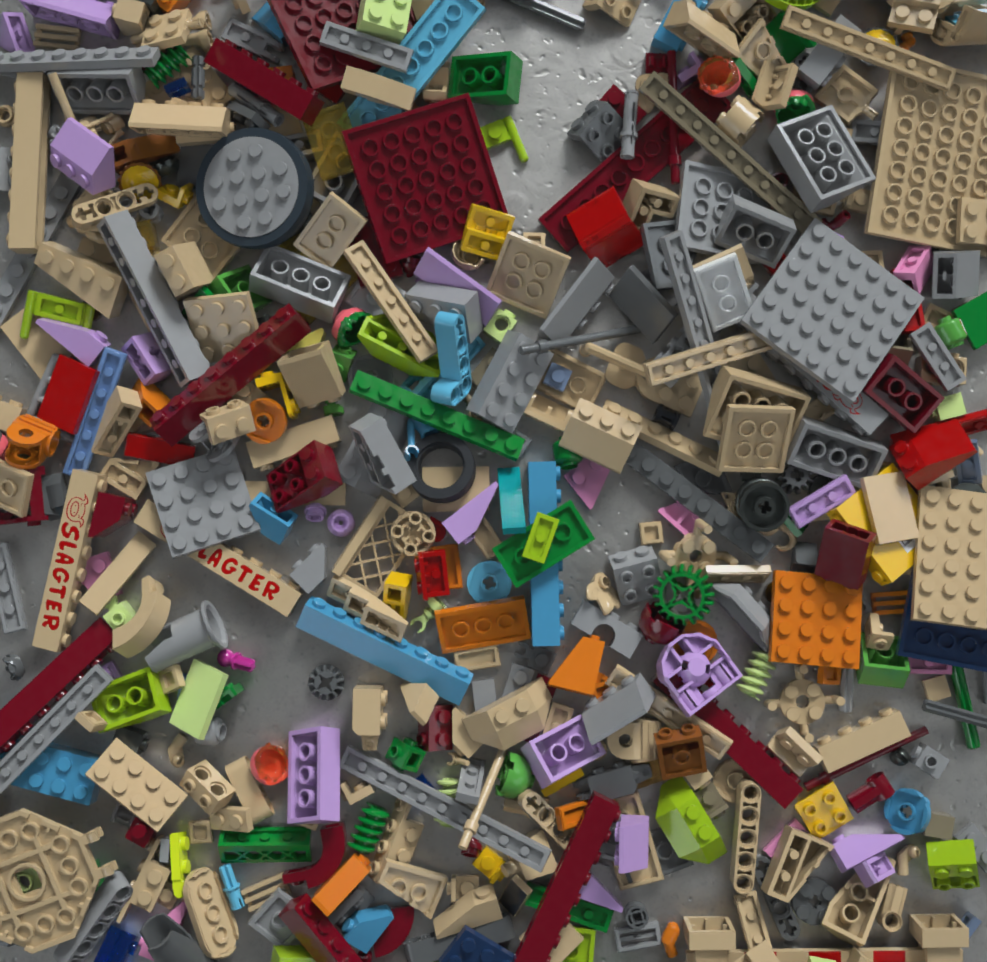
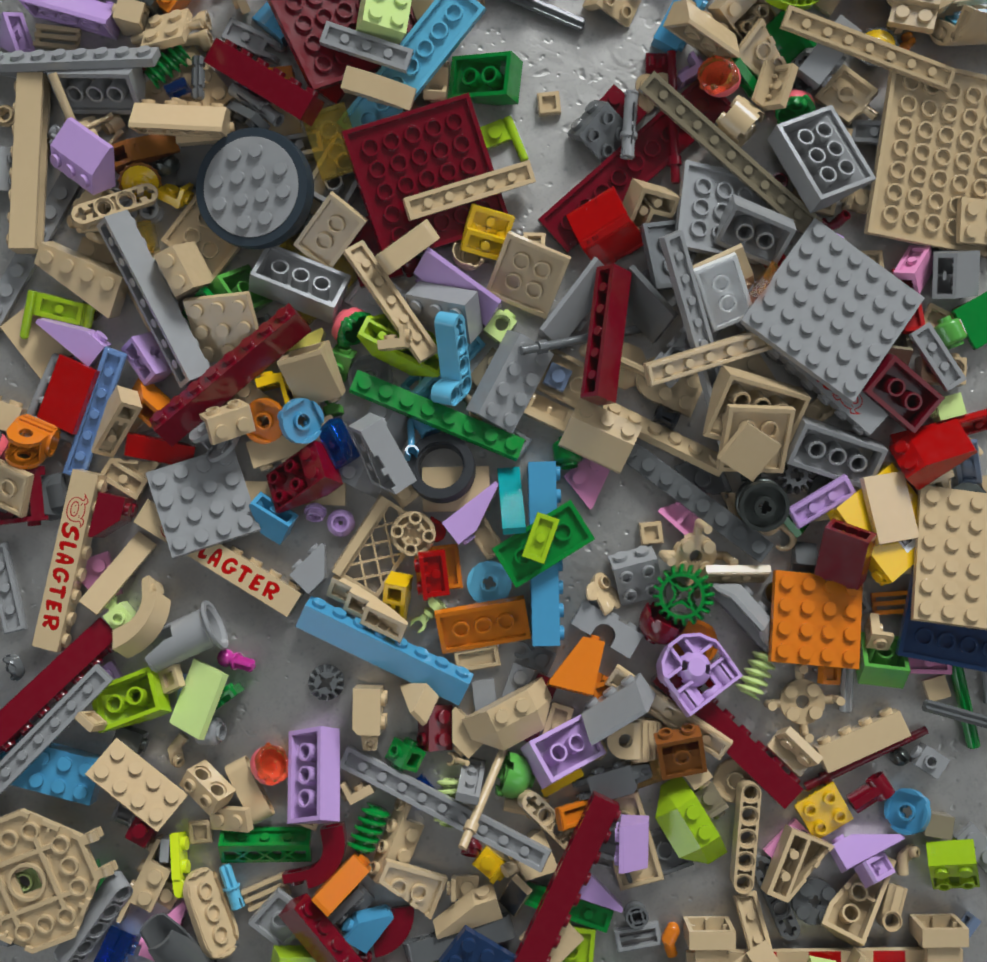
(289, 420): none -> dark azure plate
(338, 443): none -> clear blue slope
(392, 342): none -> tan bracket
(407, 247): none -> tan beam
(468, 190): none -> tan plate
(548, 103): none -> tan tile
(606, 335): none -> dark red brick
(749, 451): none -> tan tile
(764, 279): none -> clear orange tile

